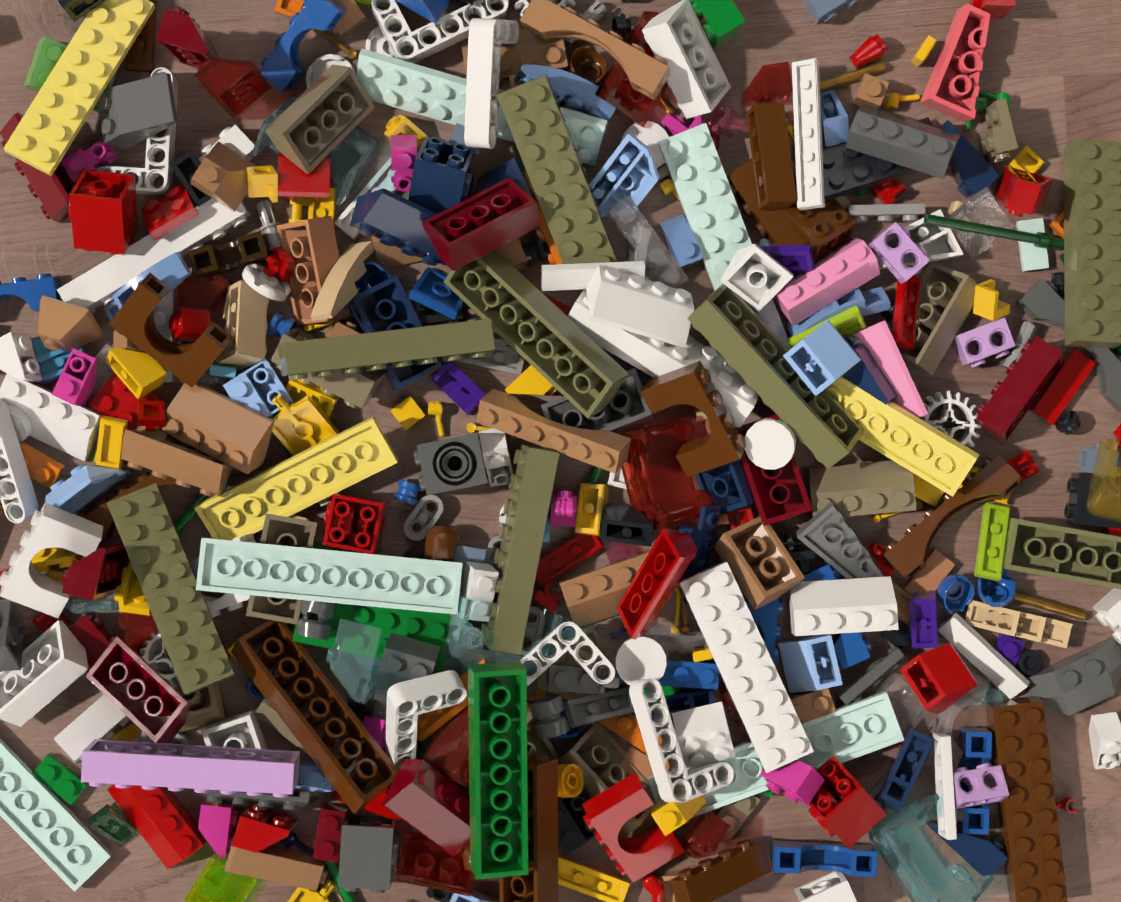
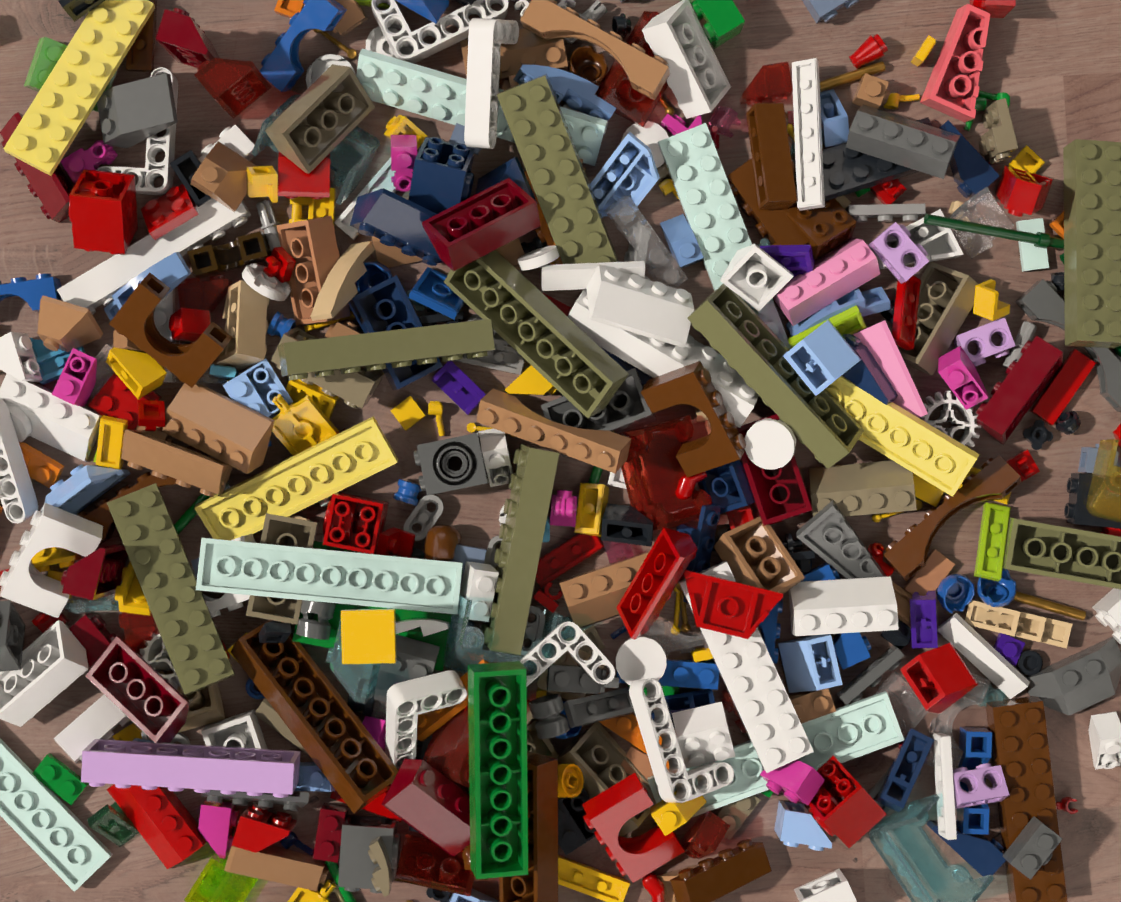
(275, 632): none -> black plate
(368, 636): none -> yellow tile
(382, 874): none -> dark tan slope
(395, 542): none -> red bracket
(427, 625): none -> white slope
(538, 257): none -> white piece
(687, 484): none -> red arm
(728, 605): none -> red wing
(797, 826): none -> light blue slope
(805, 856): blue arch -> none
(962, 377): none -> dark pink slope
(1030, 434): none -> black plate
(1032, 847): none -> dark grey brick

